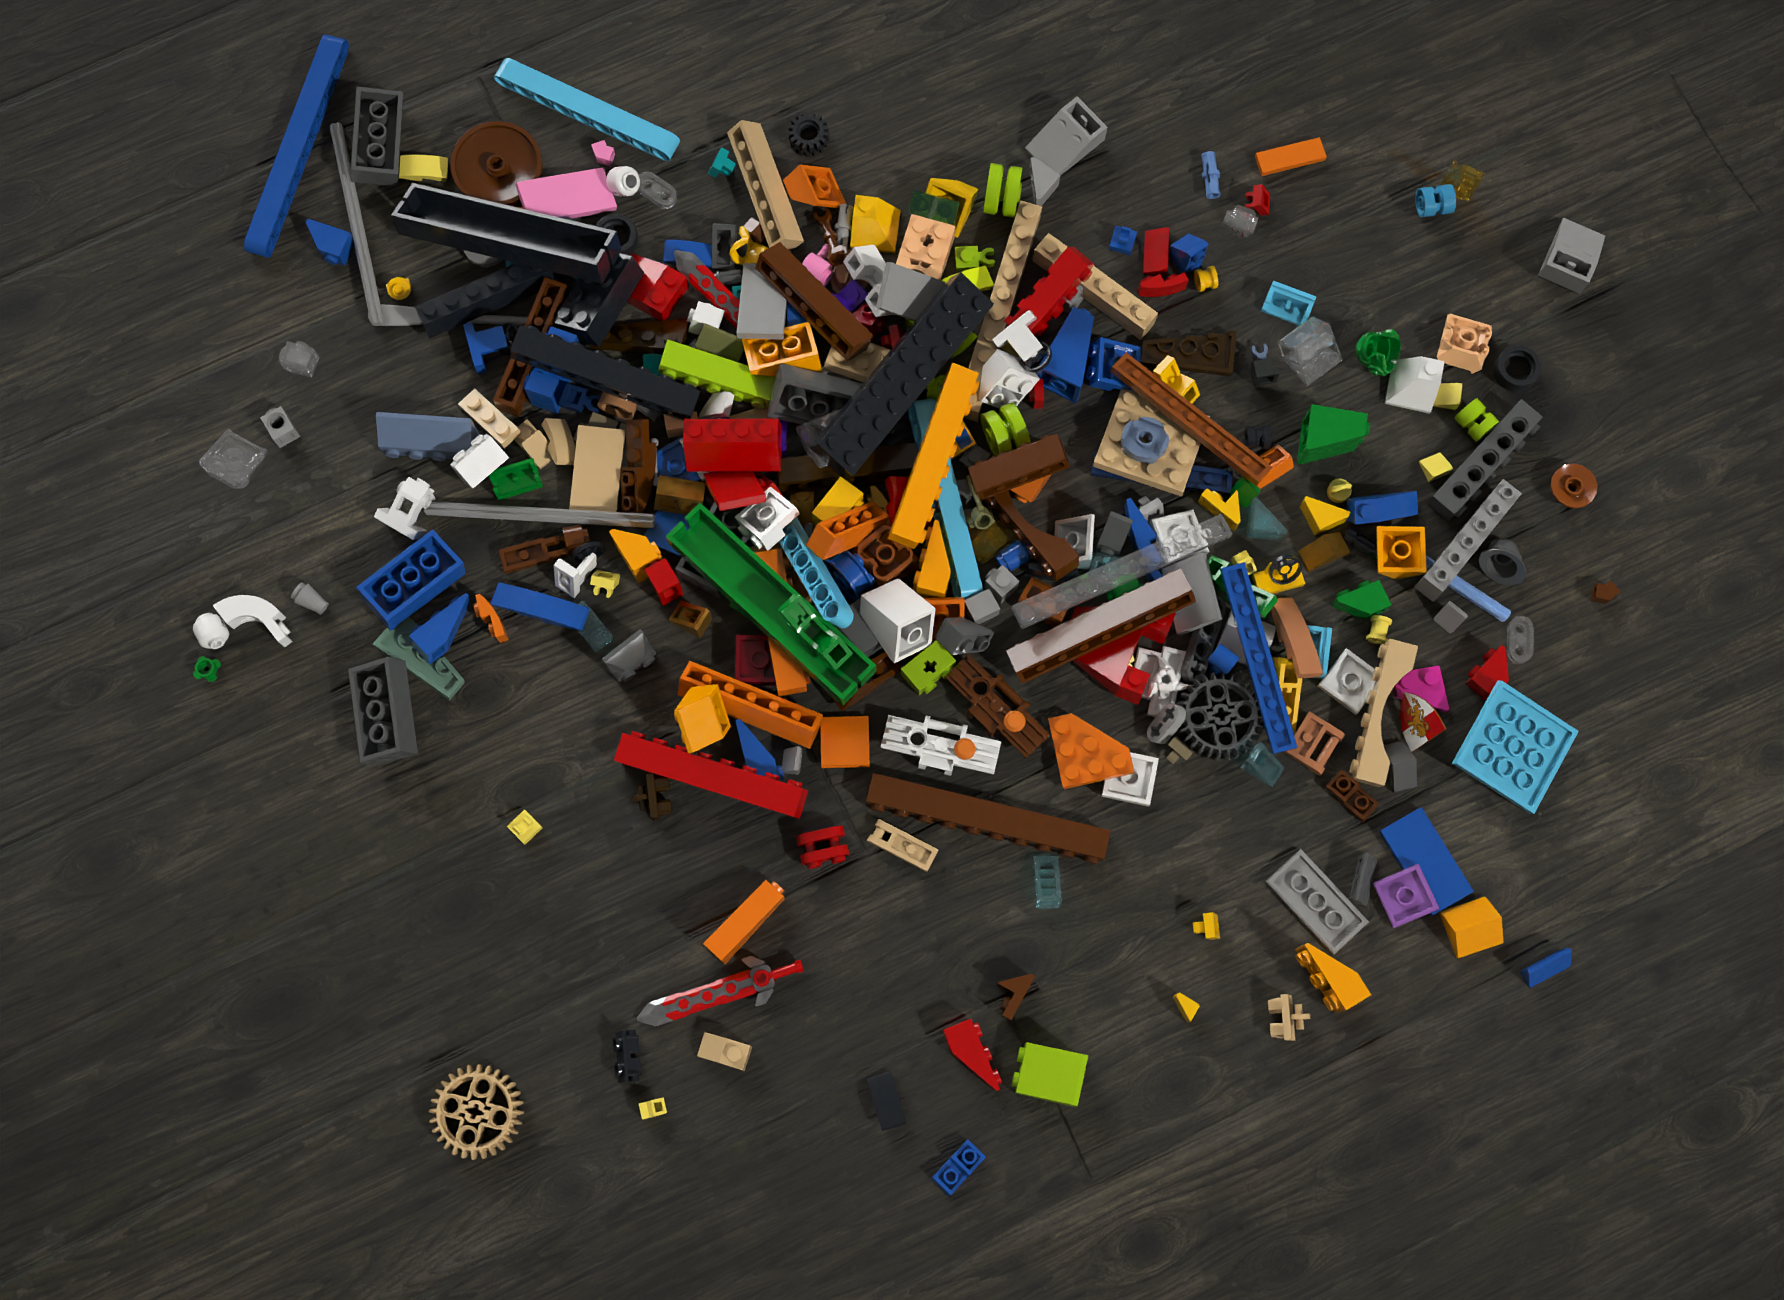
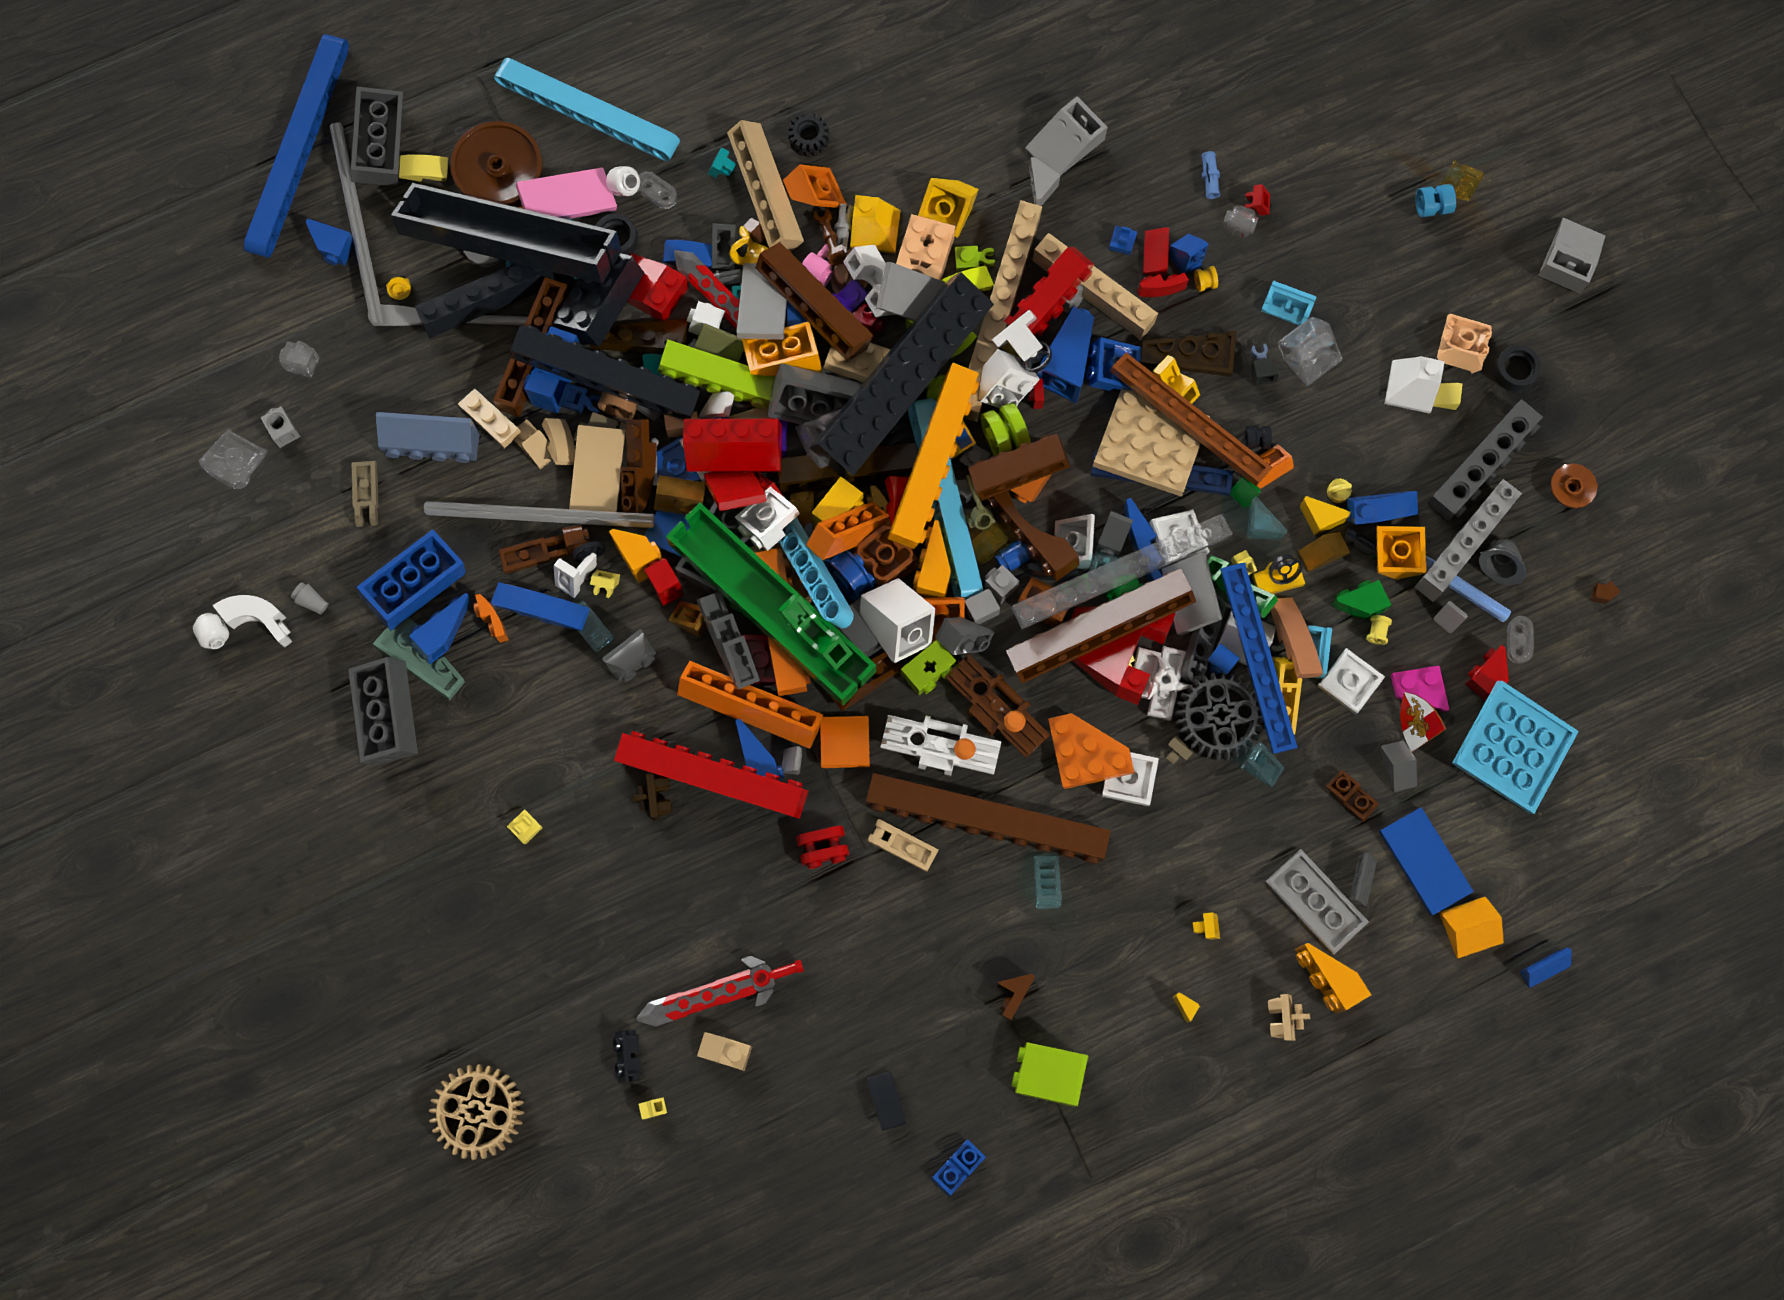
(200, 666): green plate -> none
(365, 491): none -> dark tan hinge
(420, 495): white tile -> none
(478, 461): white slope -> none
(488, 341): blue piece -> none
(516, 479): green hinge -> none
(603, 153): bright pink piece -> none
(702, 717): light orange slope -> none
(727, 640): none -> dark grey slope
(745, 921): orange slope -> none
(896, 333): red tile -> none
(933, 207): clear green slope -> none
(967, 1048): red slope -> none
(1003, 190): lime wheel -> none
(1142, 451): sand blue plate -> none
(1151, 509): light grey tile -> none
(1166, 723): light grey beam -> none
(1230, 510): yellow slope -> none
(1290, 156): orange tile -> none
(1307, 739): nougat plate -> none
(1330, 433): green slope -> none
(1372, 761): tan arch -> none
(1379, 351): green helmet -> none
(1406, 895): medium lavender tile -> none
(1435, 467): light yellow slope -> none
(1470, 414): lime wheel -> none

